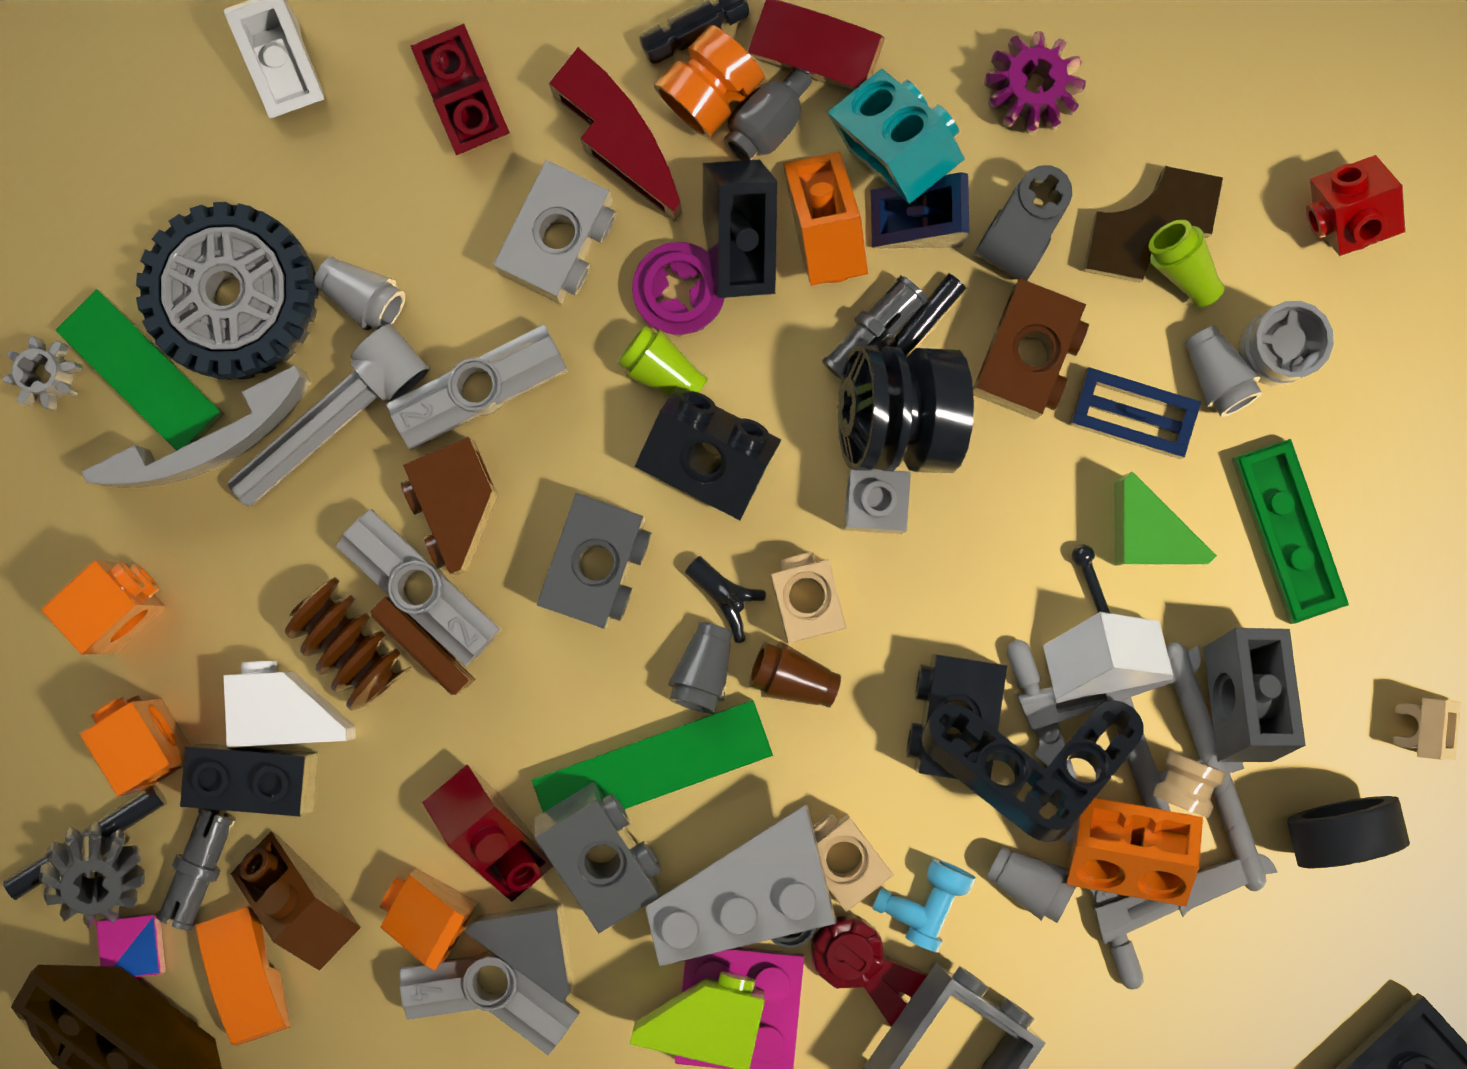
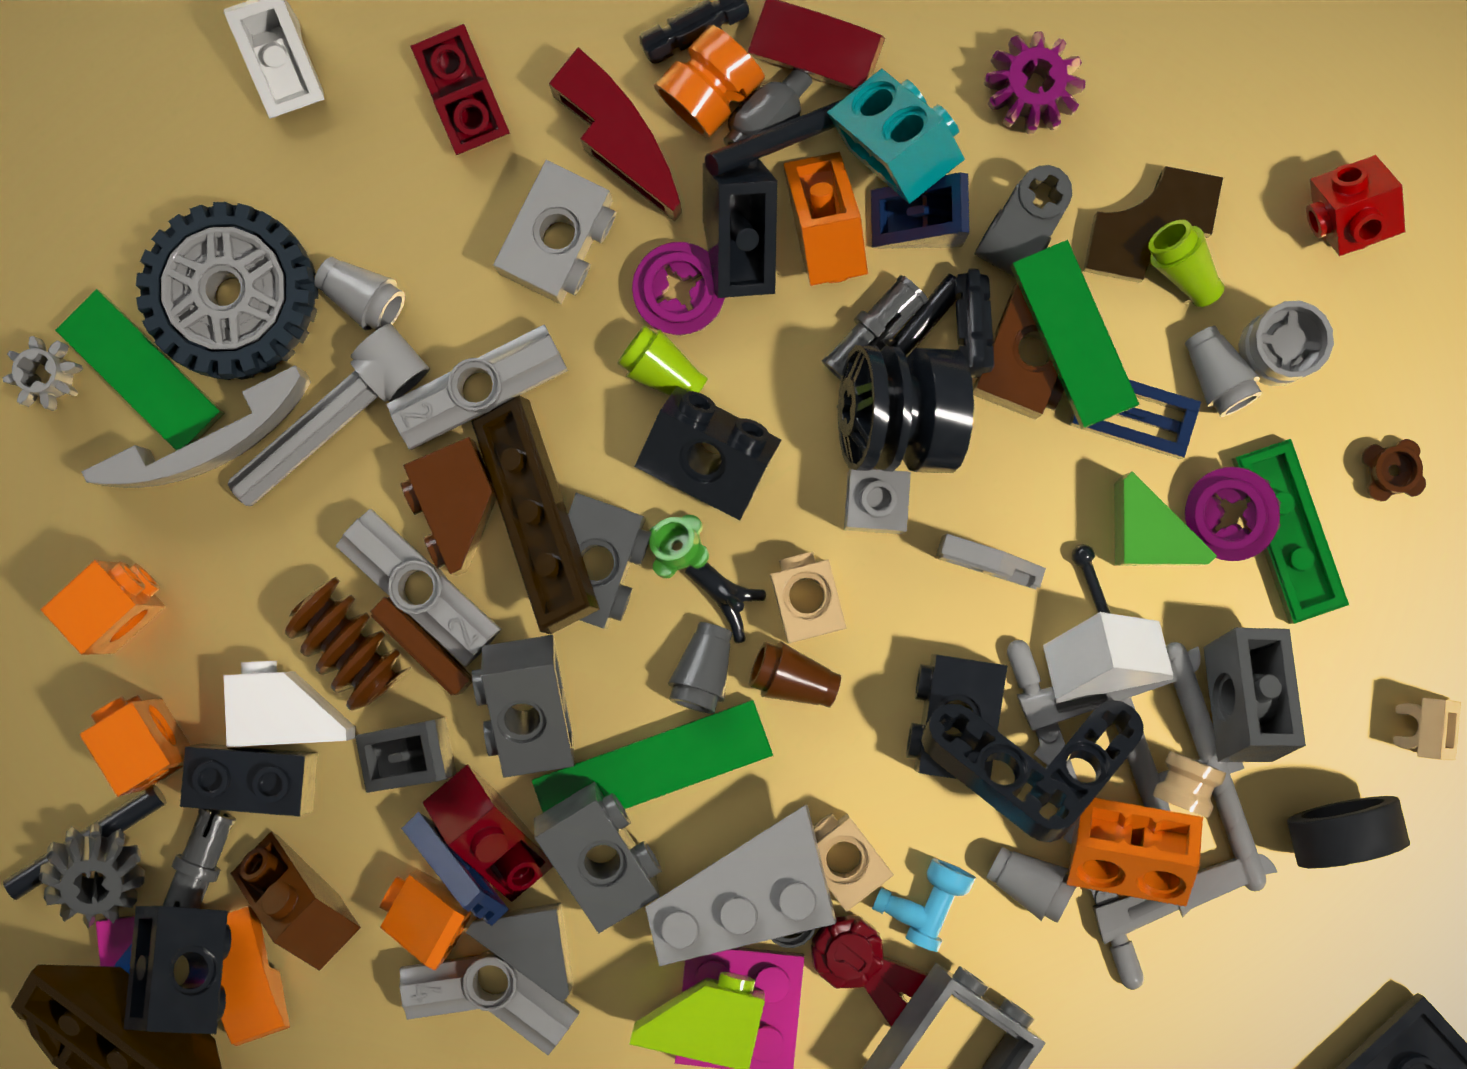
(153, 995): none -> black brick
(406, 755): none -> dark grey slope
(459, 877): none -> dark blue tile
(531, 675): none -> dark grey brick
(535, 515): none -> dark brown tile
(670, 532): none -> bright green plate
(769, 141): none -> black bar
(974, 321): none -> black axle
(990, 561): none -> light grey tile
(1074, 334): none -> green tile
(1233, 484): none -> magenta gear
(1406, 458): none -> reddish brown plate

